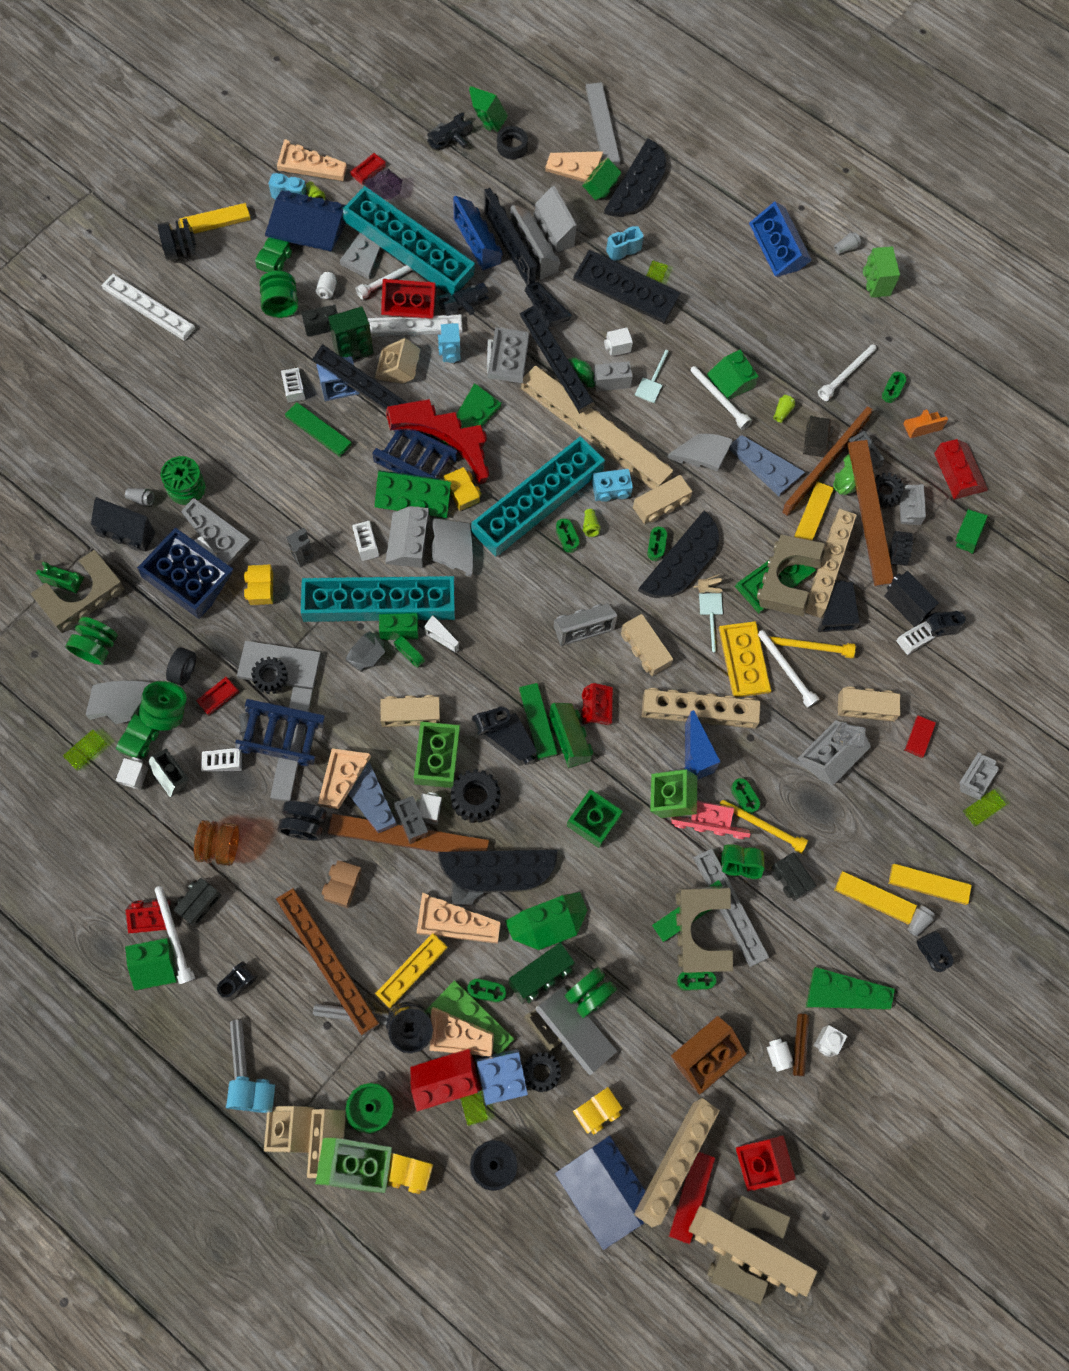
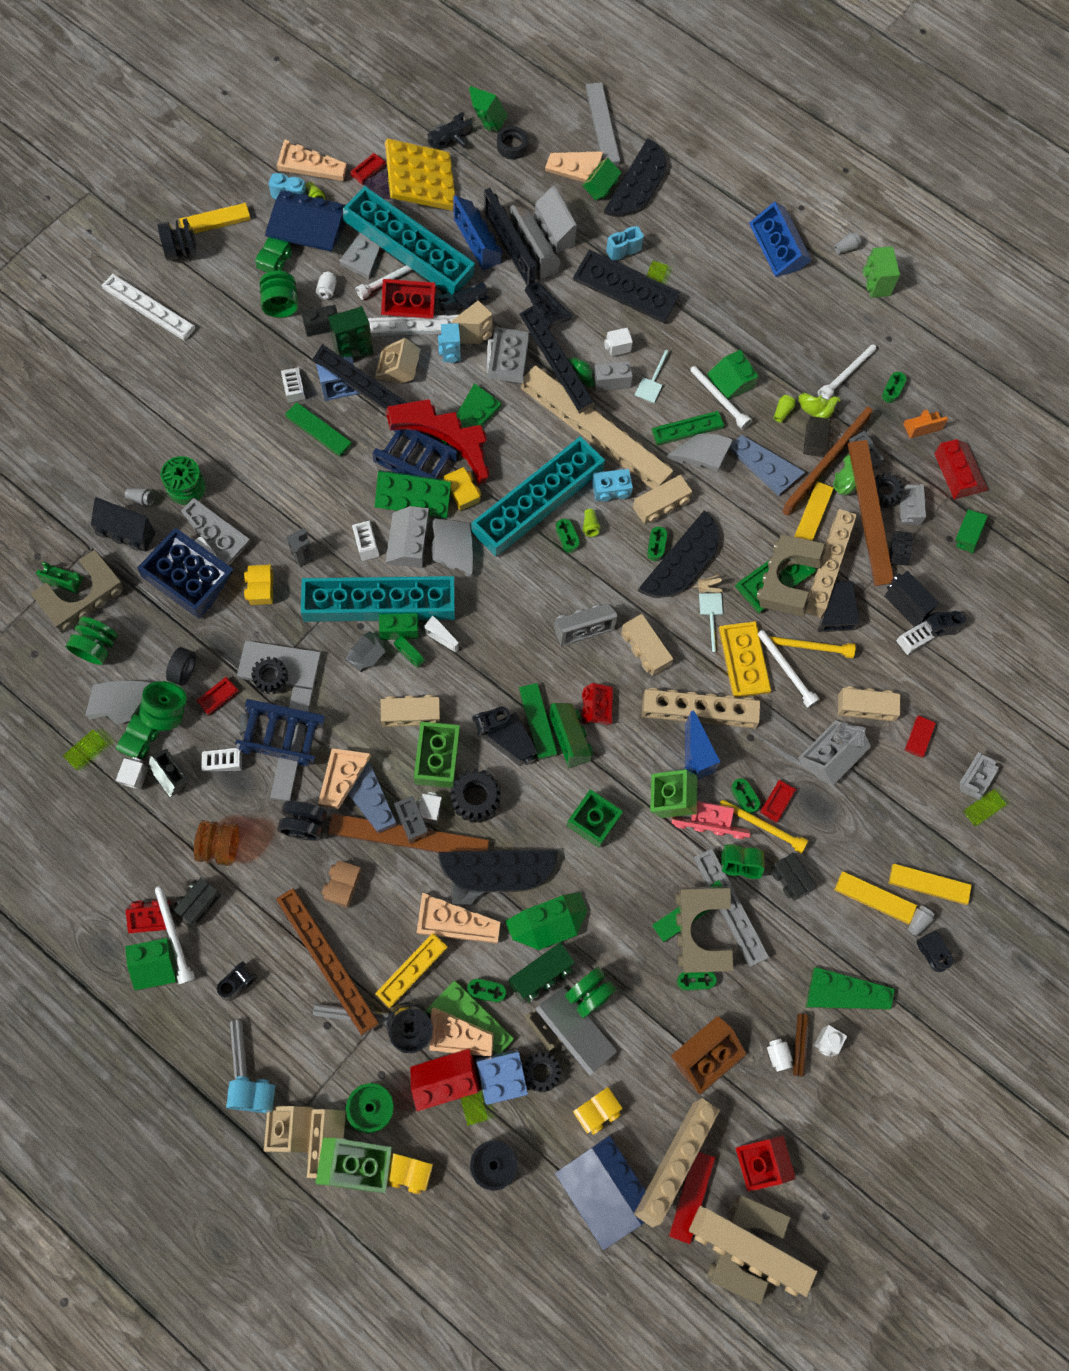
(419, 174): none -> yellow plate
(474, 324): none -> tan slope
(687, 428): none -> green tile
(777, 801): none -> red tile
(818, 406): none -> lime hair

